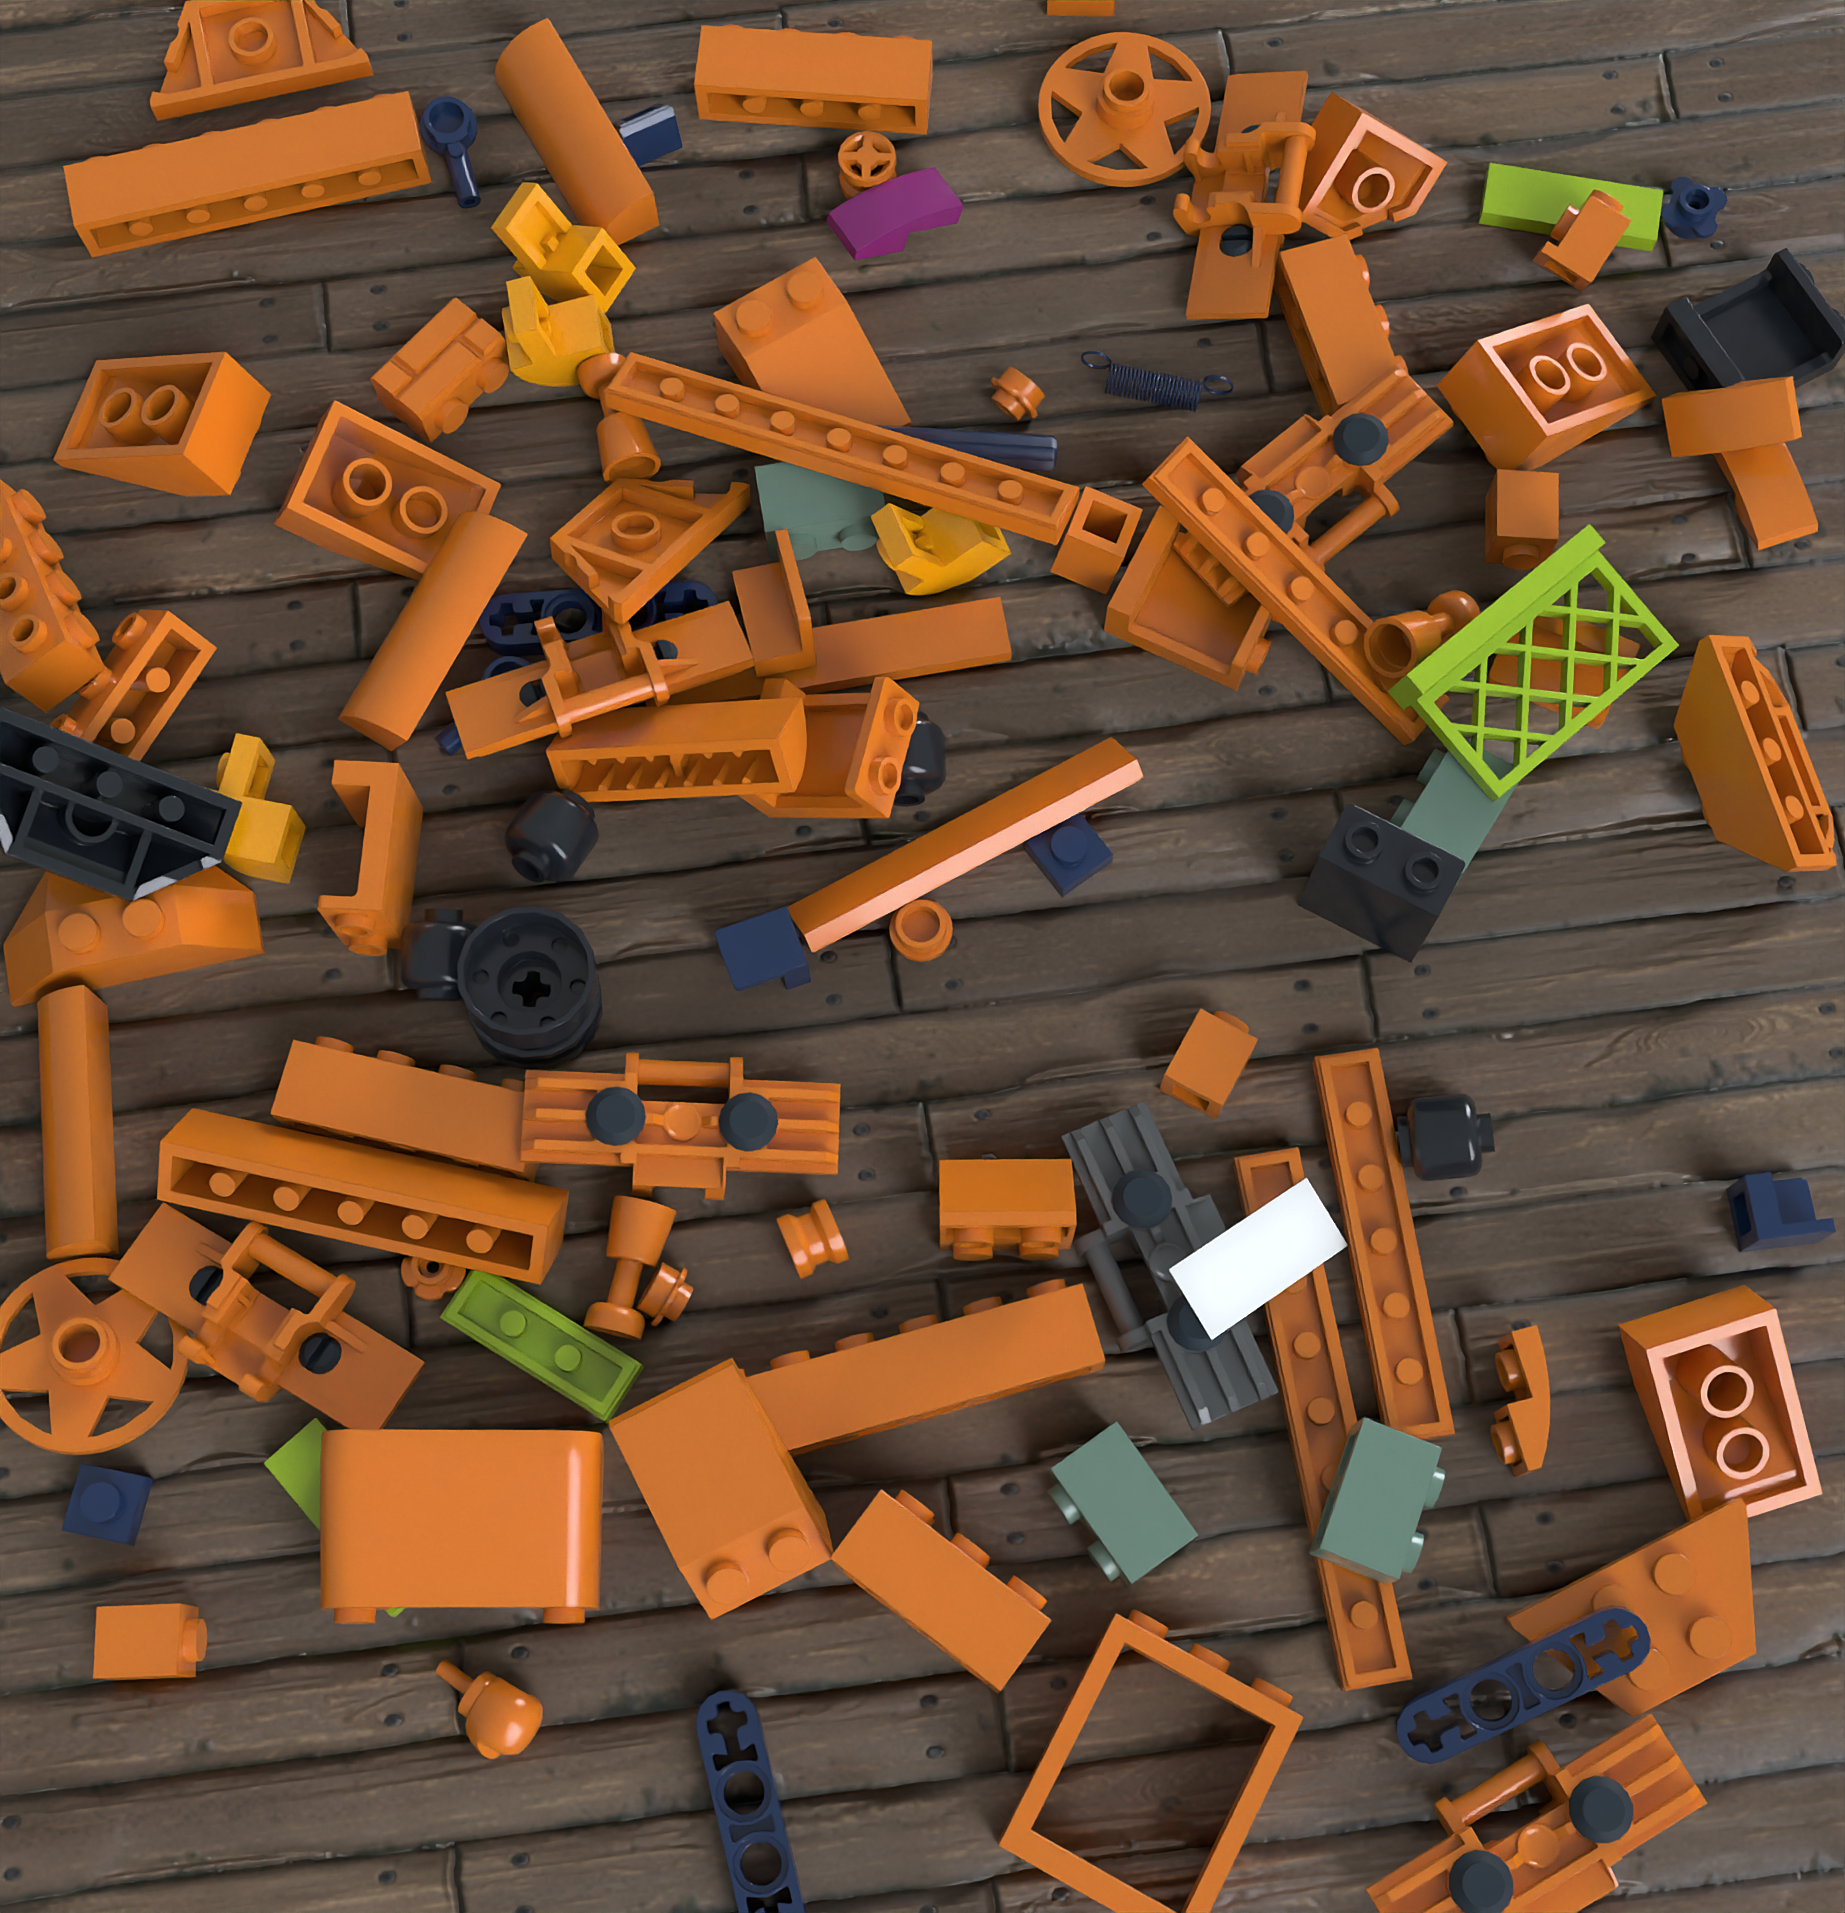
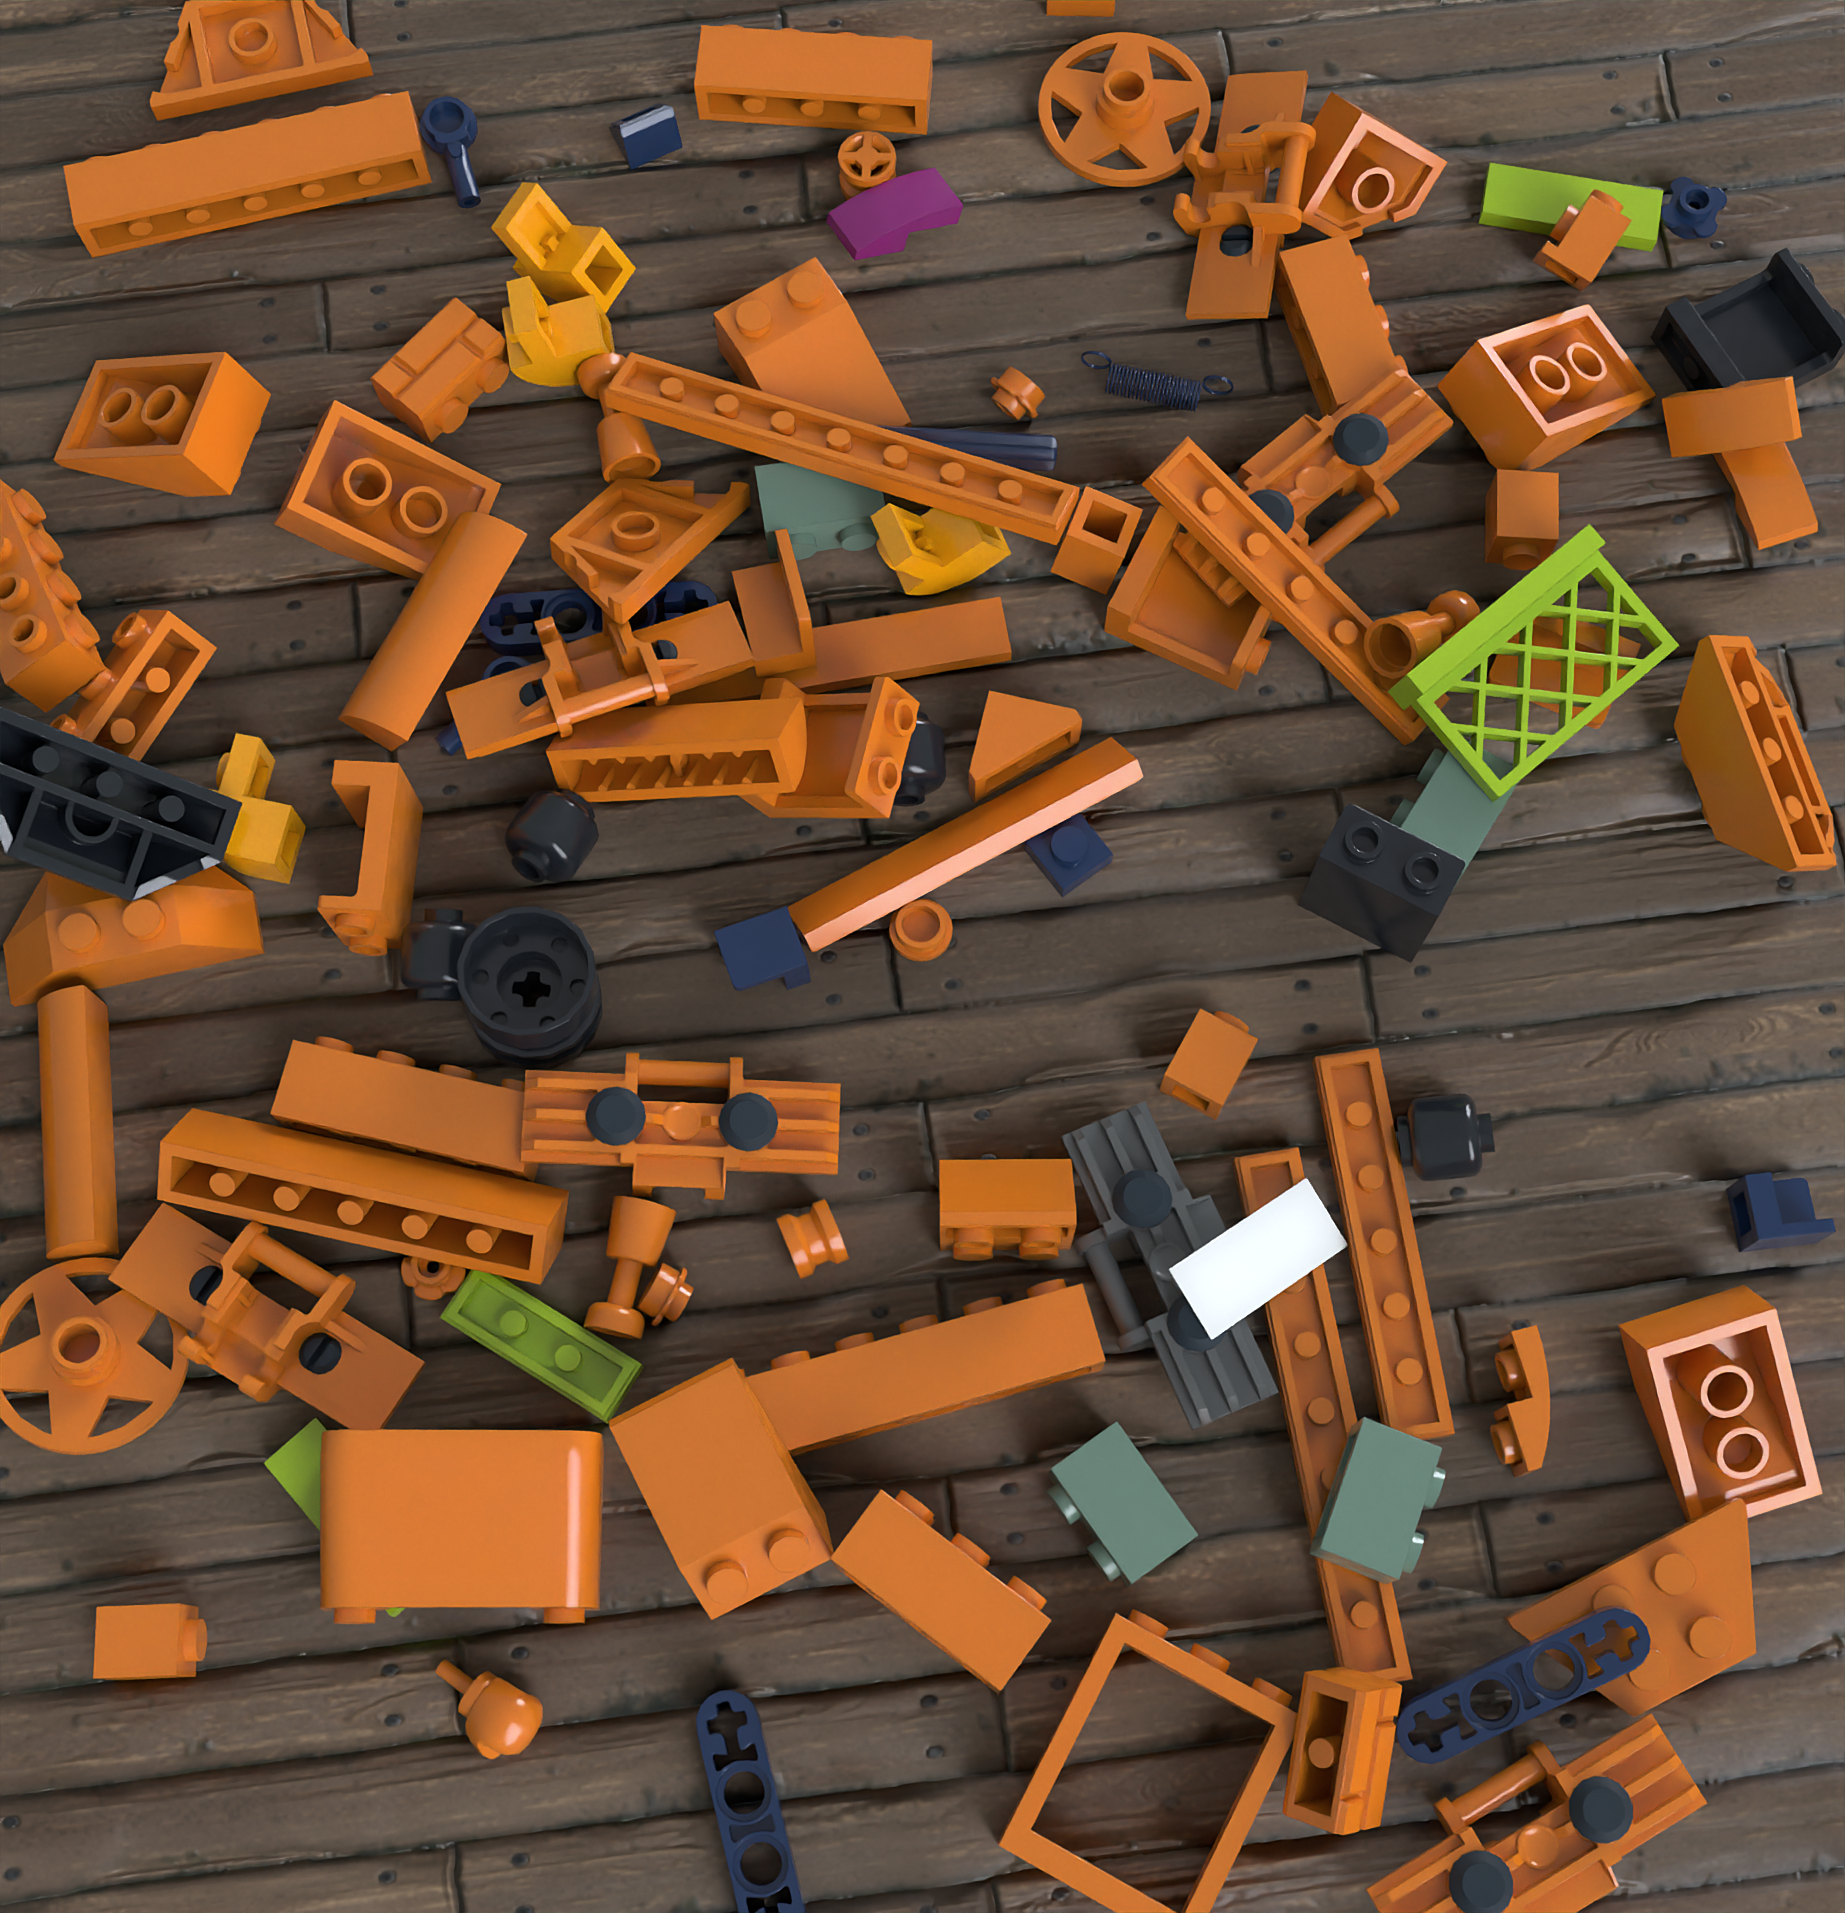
(107, 1504): dark blue plate -> none
(574, 135): orange brick -> none
(1017, 738): none -> orange slope
(1342, 1750): none -> orange brick

